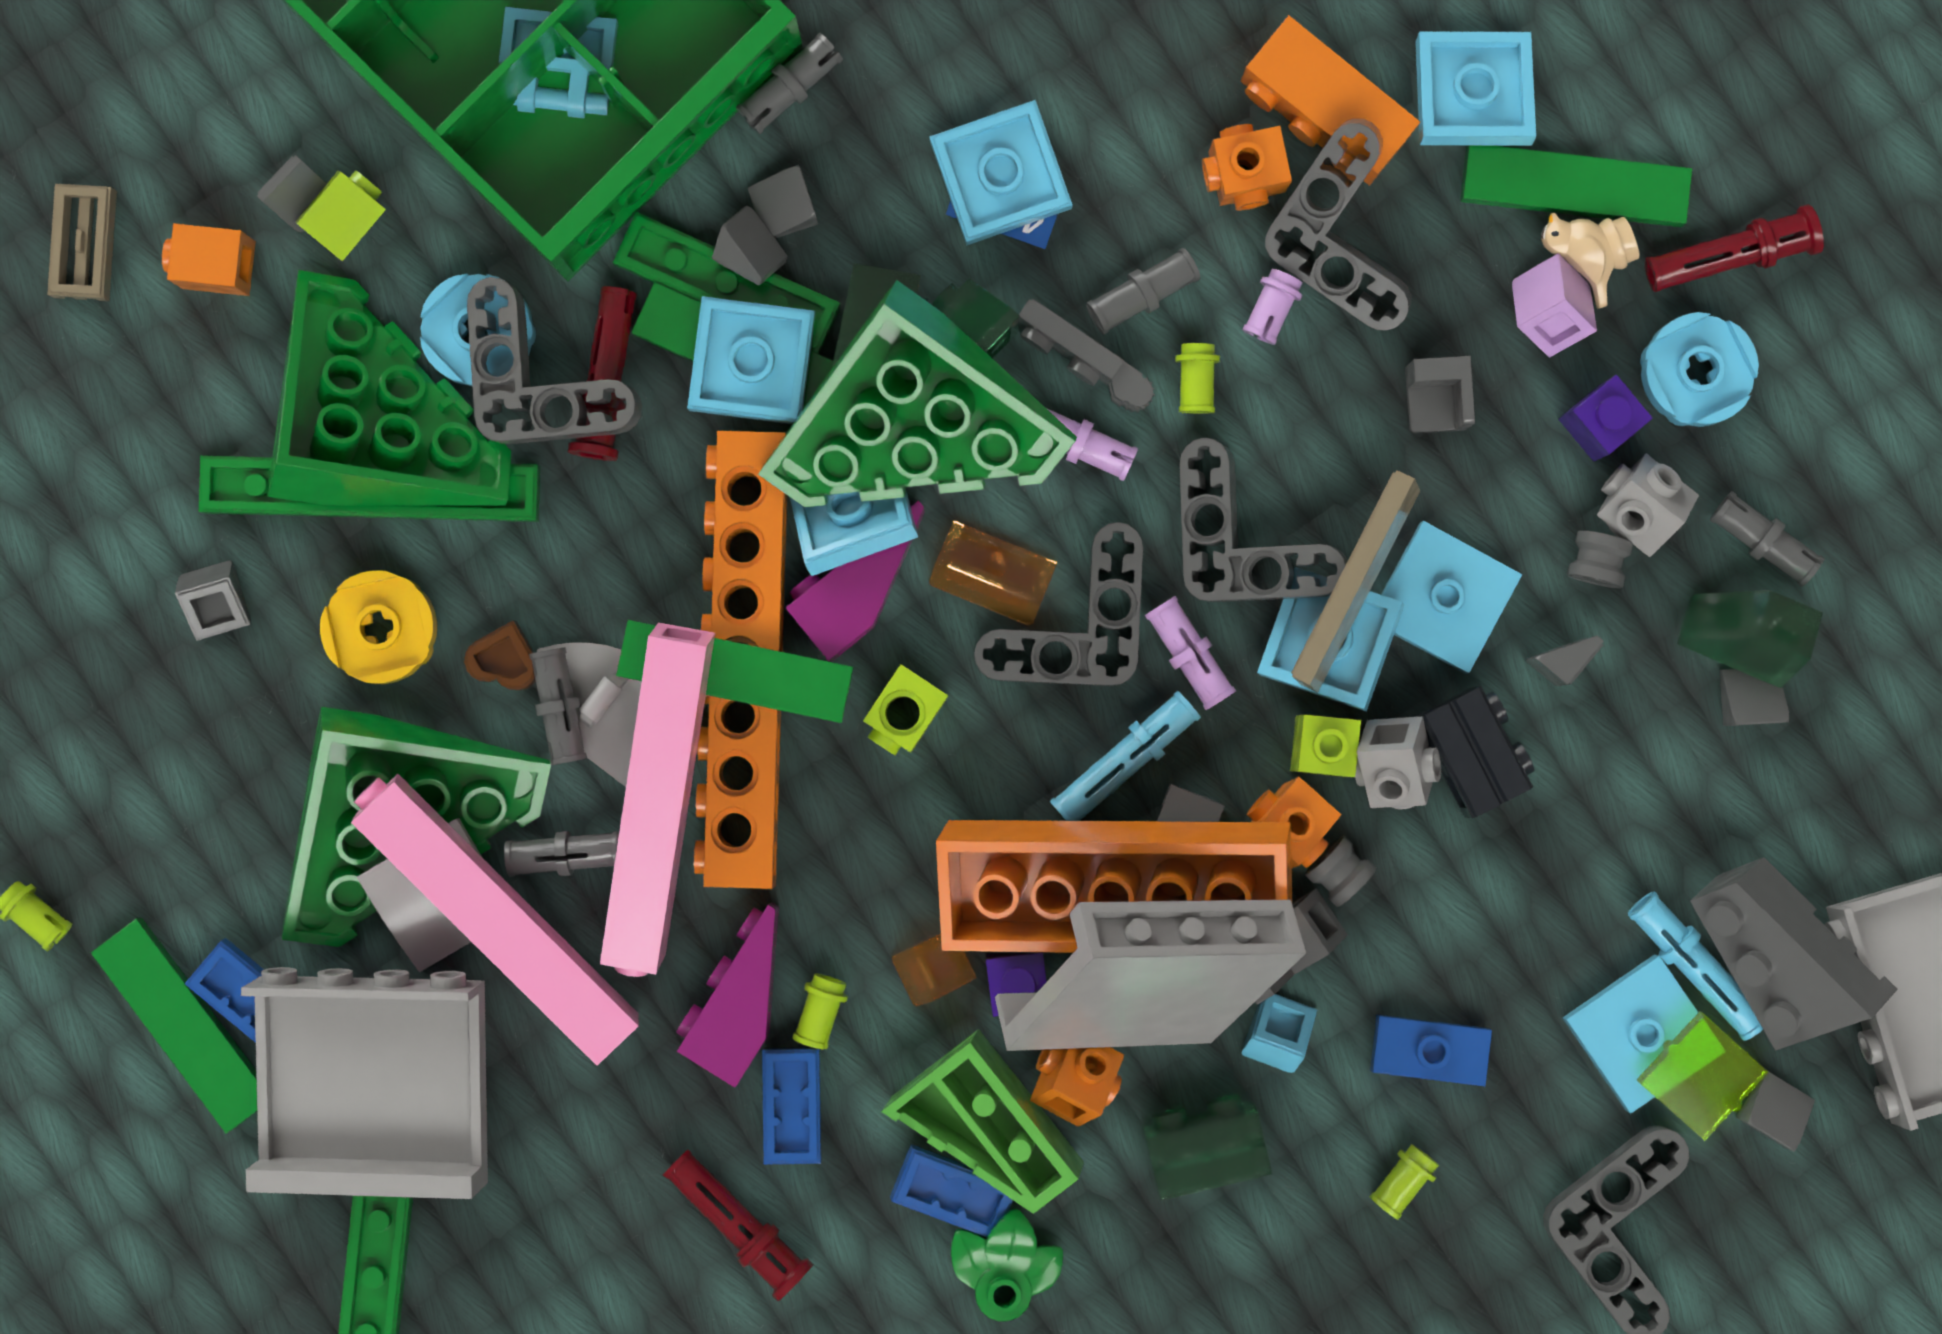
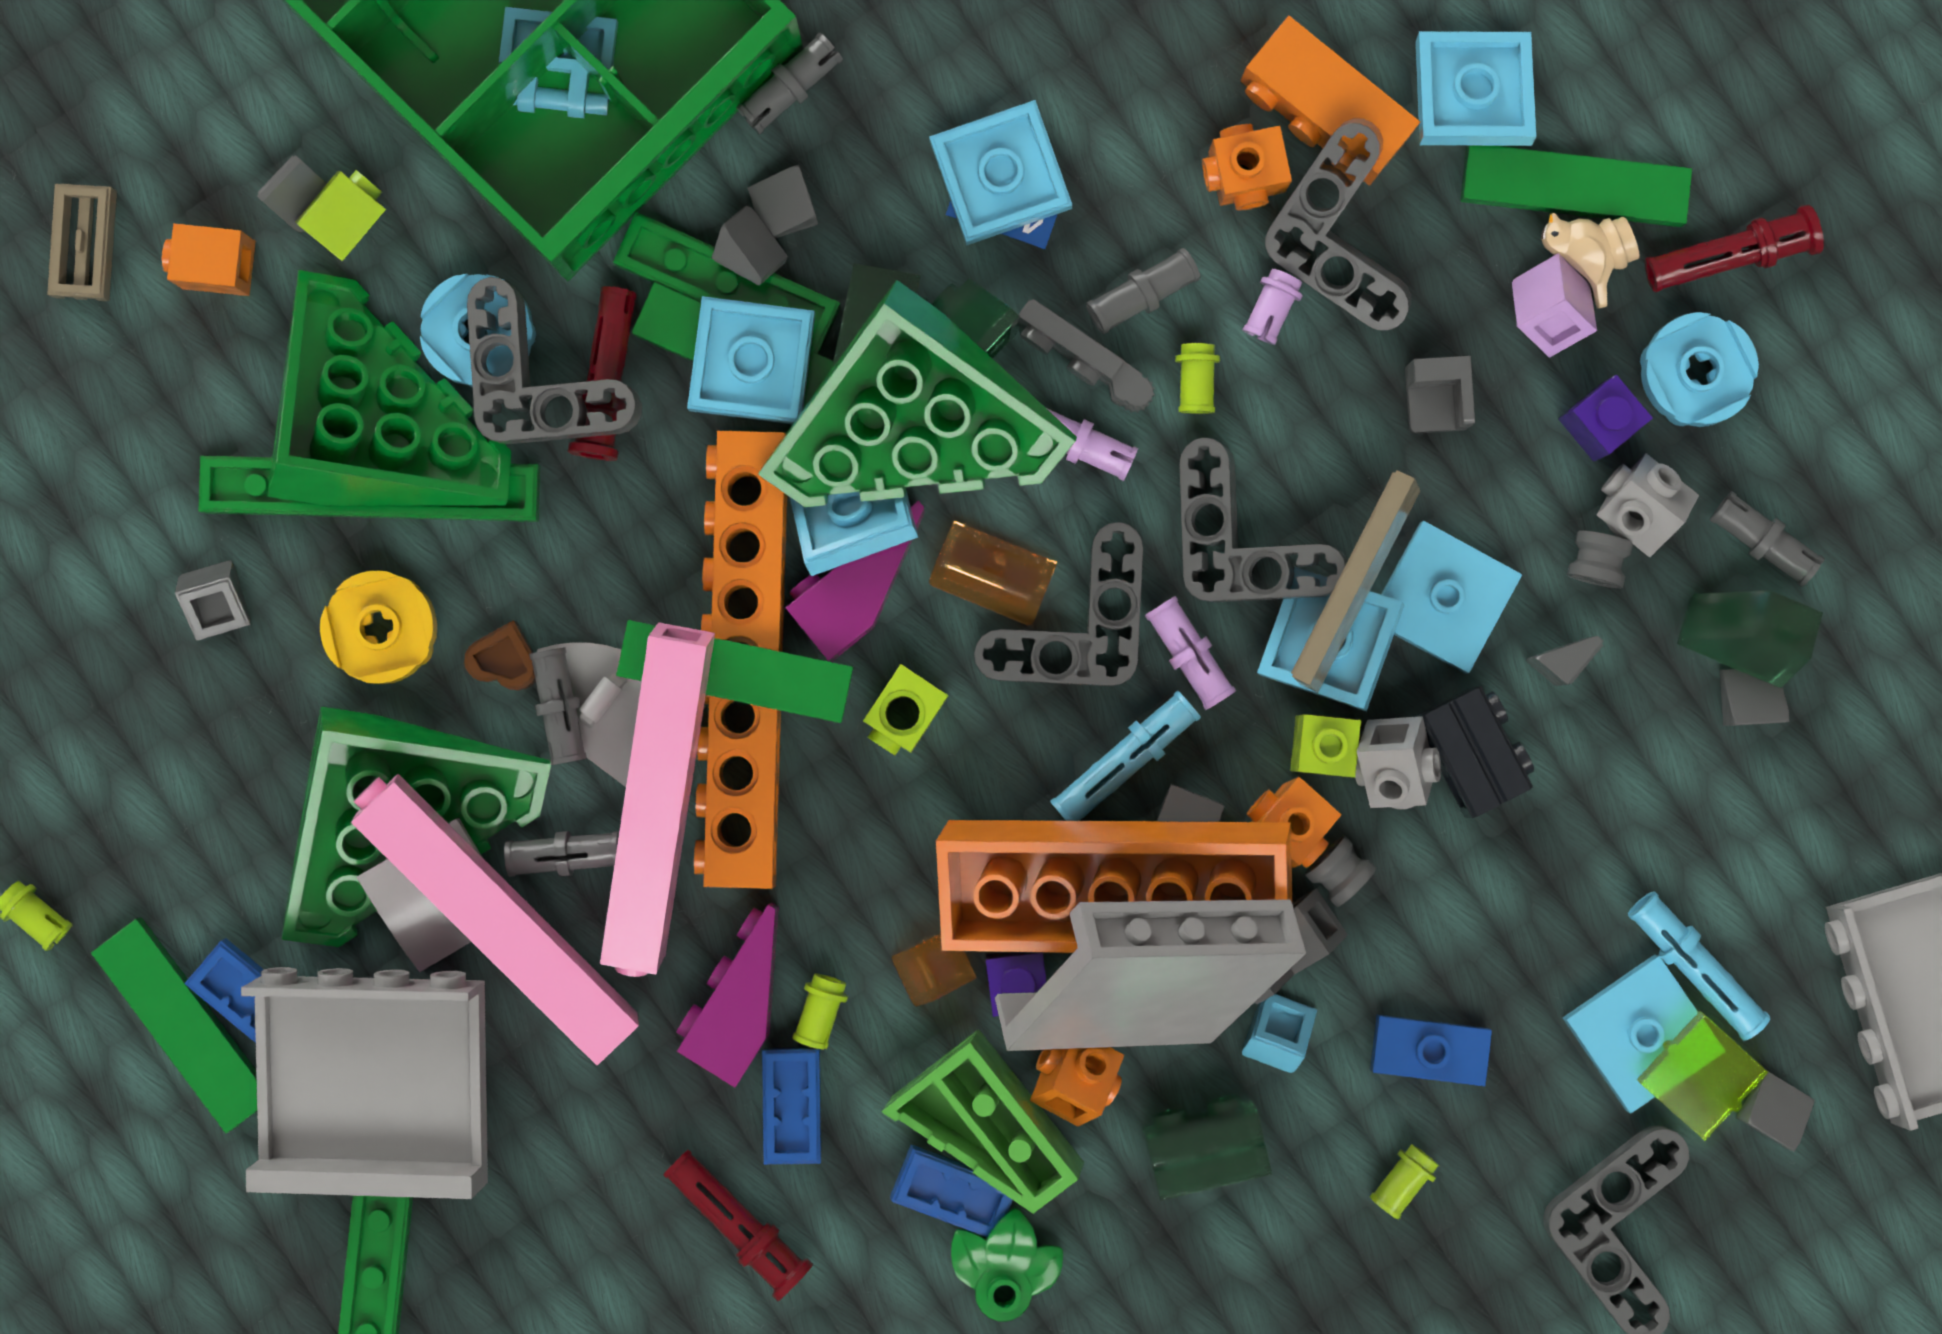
(1785, 958): dark grey wedge -> none

